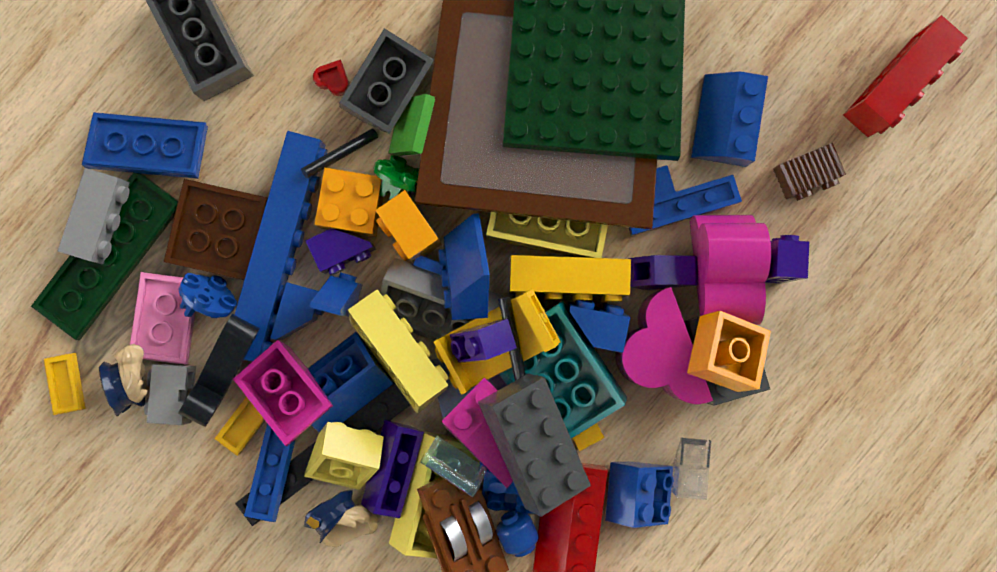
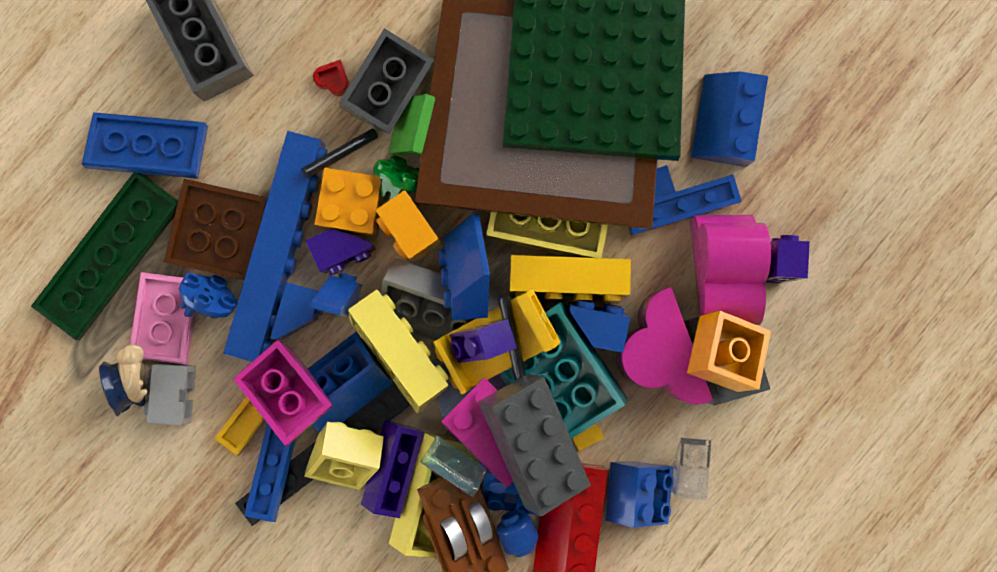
(64, 383): yellow tile -> none
(94, 216): light grey brick -> none
(219, 370): black beam -> none
(340, 520): piece -> none
(428, 264): blue tile -> none
(663, 271): dark purple slope -> none
(809, 171): reddish brown brick -> none
(905, 77): red brick -> none

